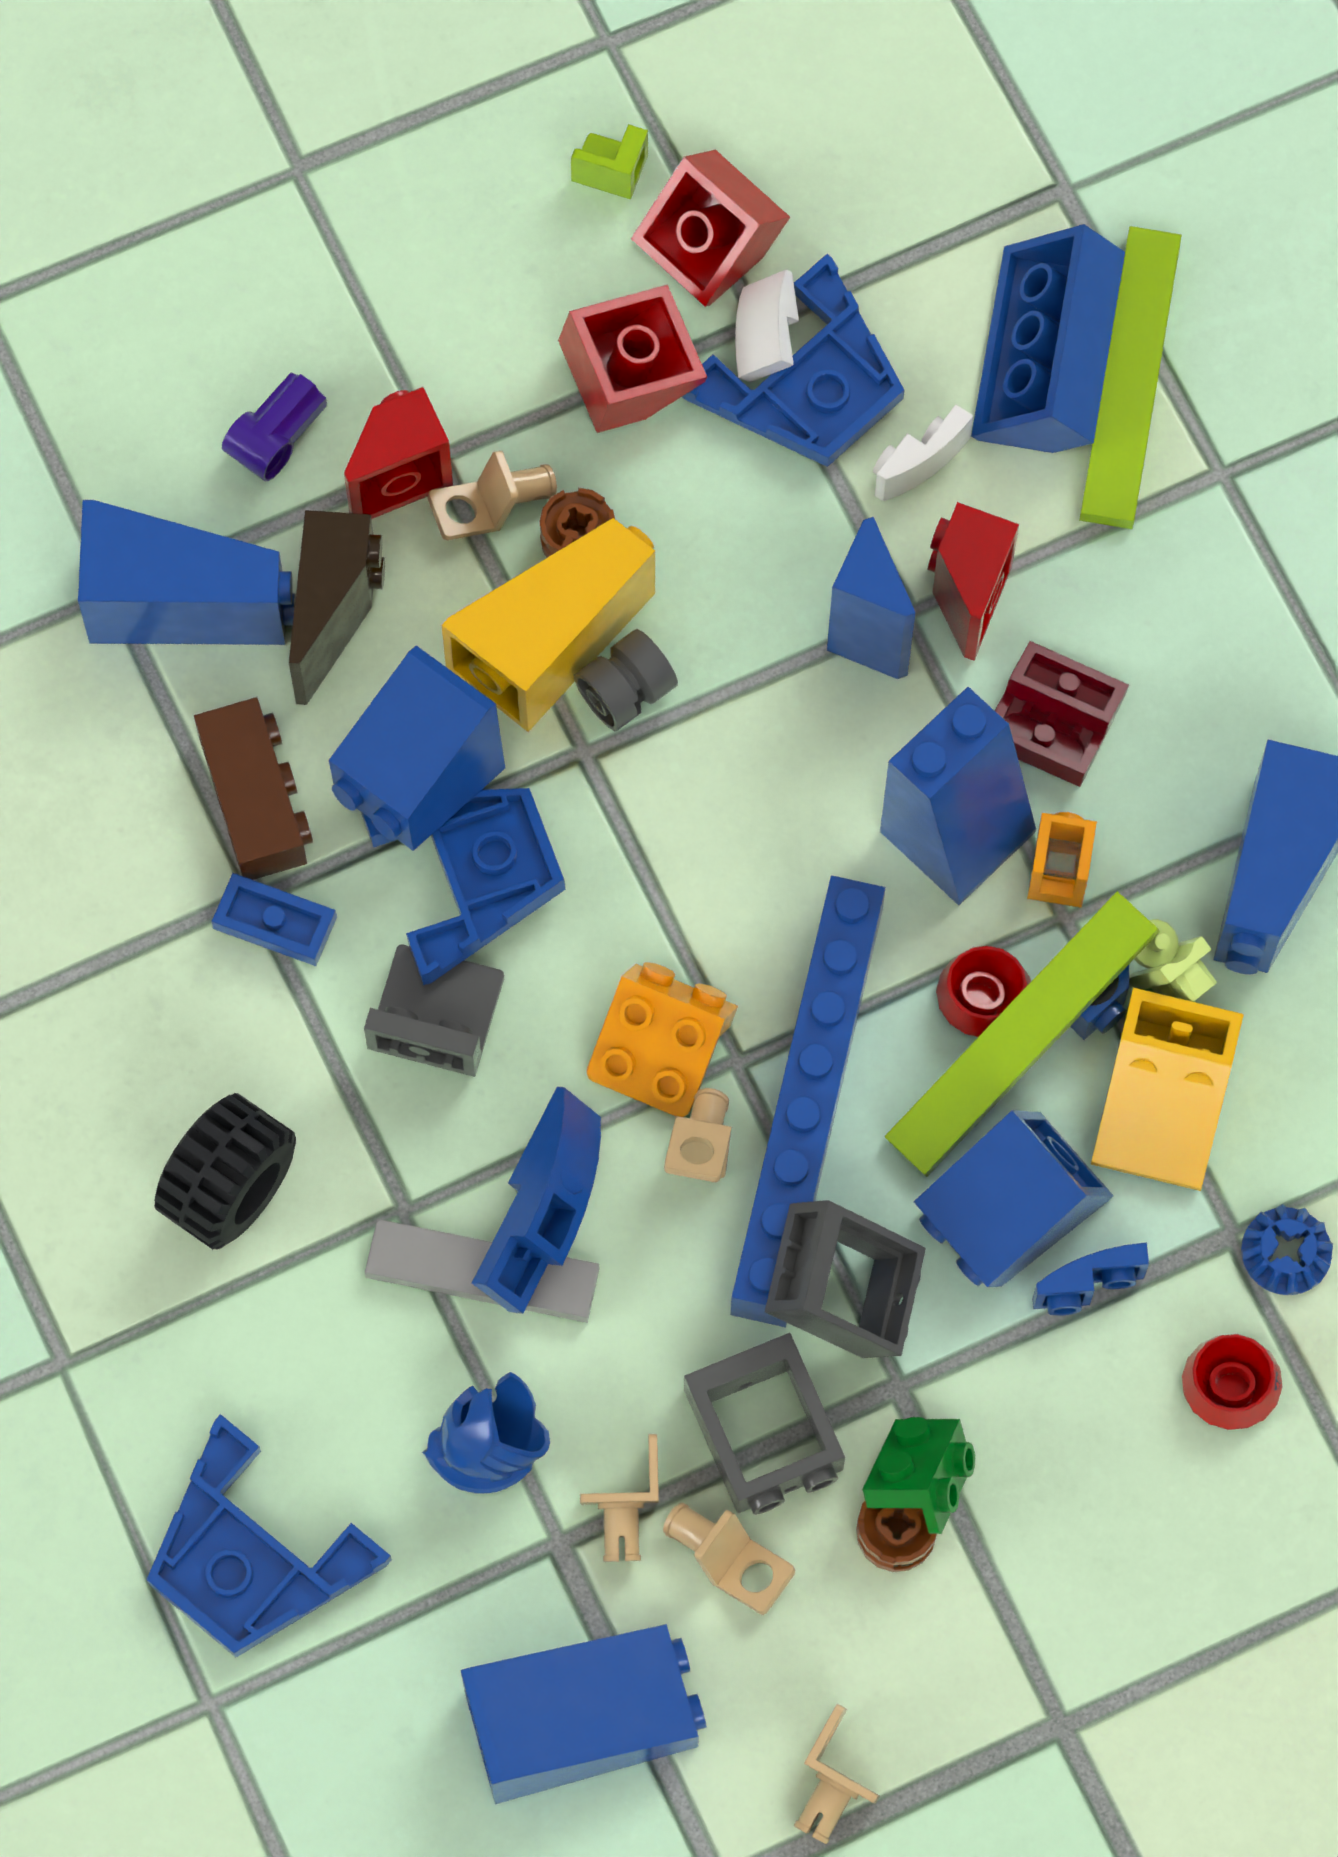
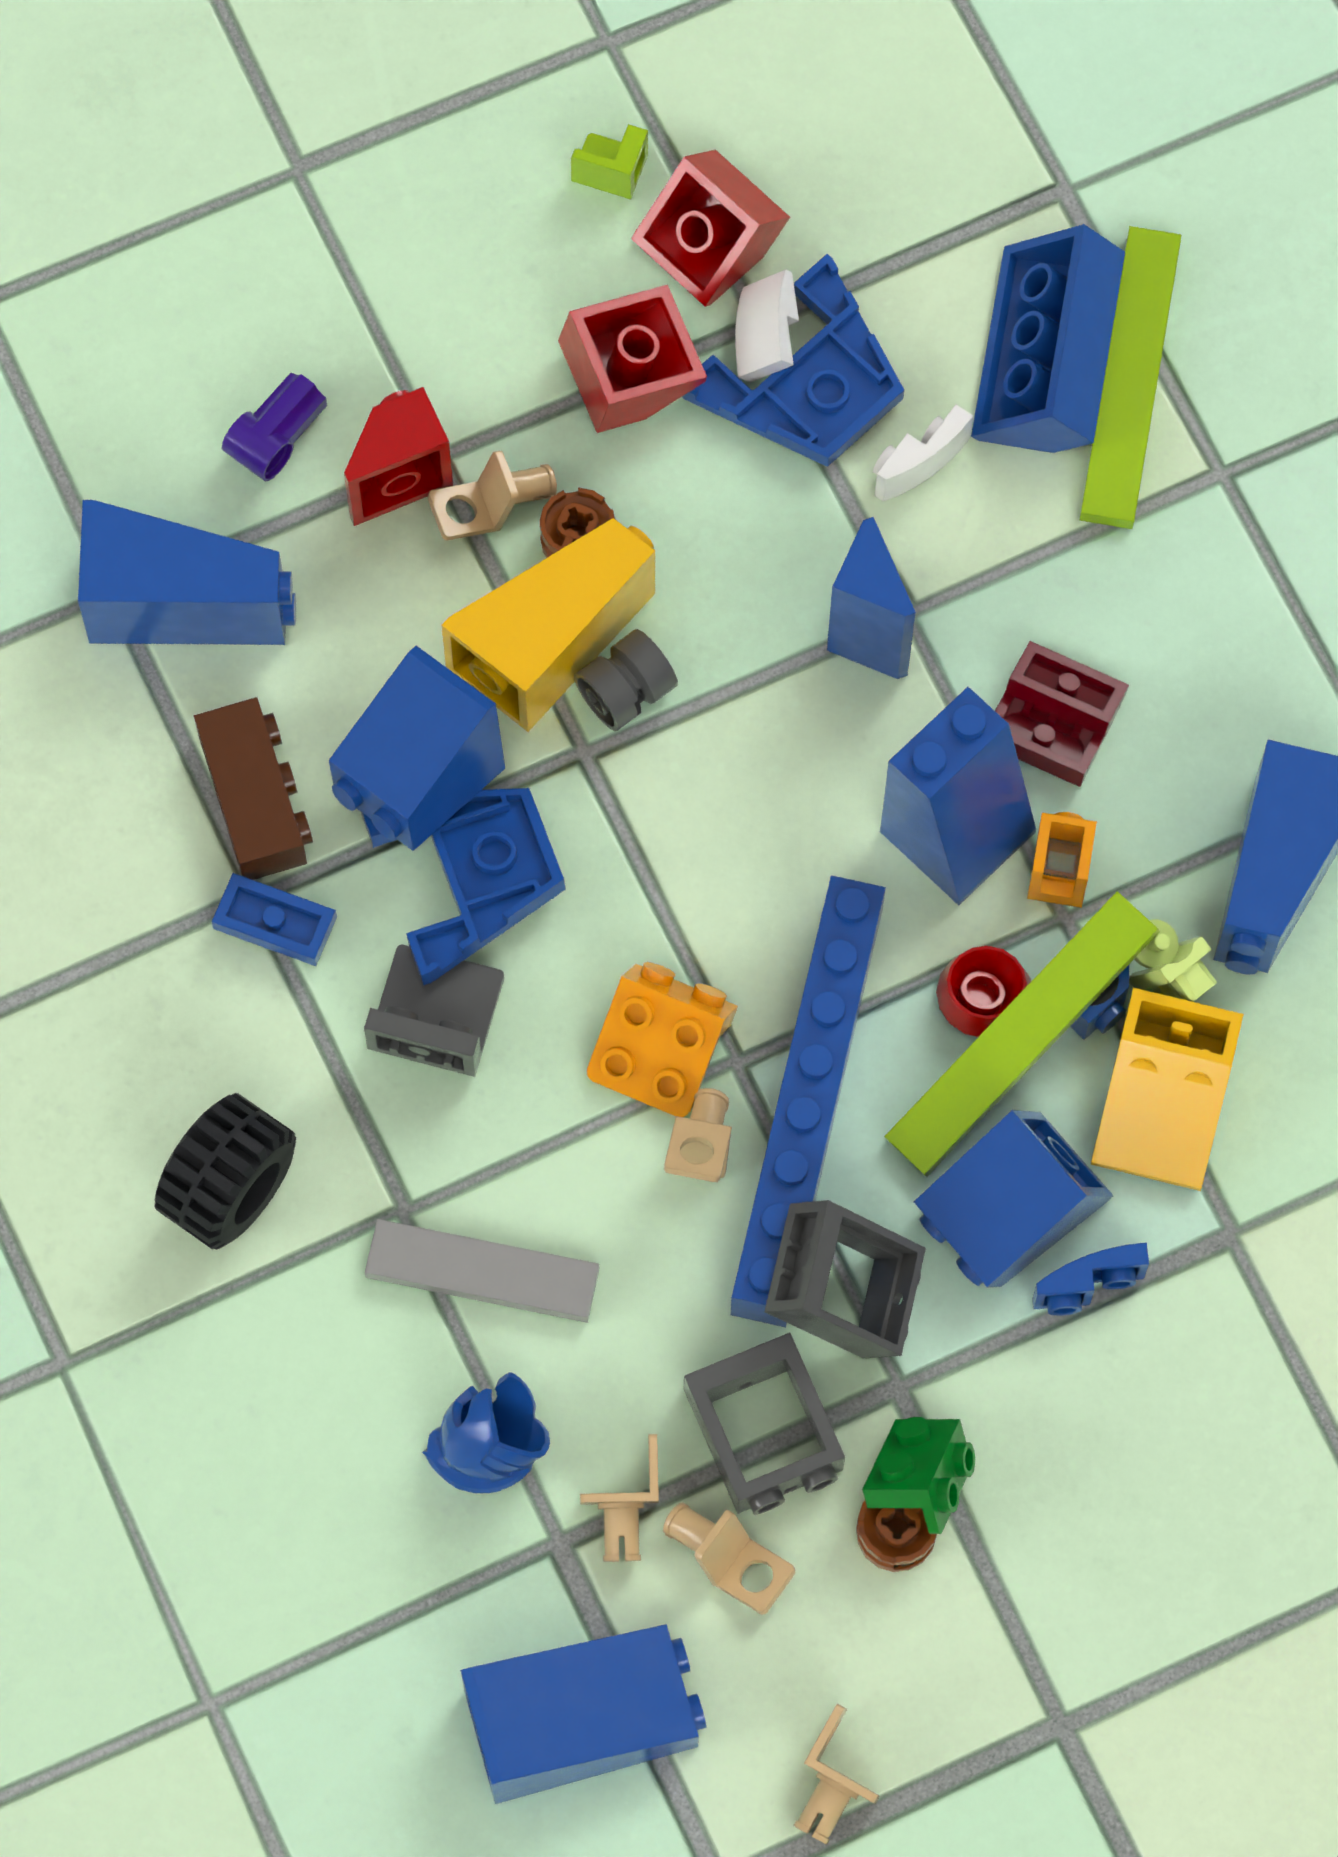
(232, 1571): blue wing -> none
(333, 593): dark brown slope -> none
(551, 1200): blue slope -> none
(970, 569): red slope -> none
(1236, 1398): red hat -> none
(1284, 1275): blue gear -> none

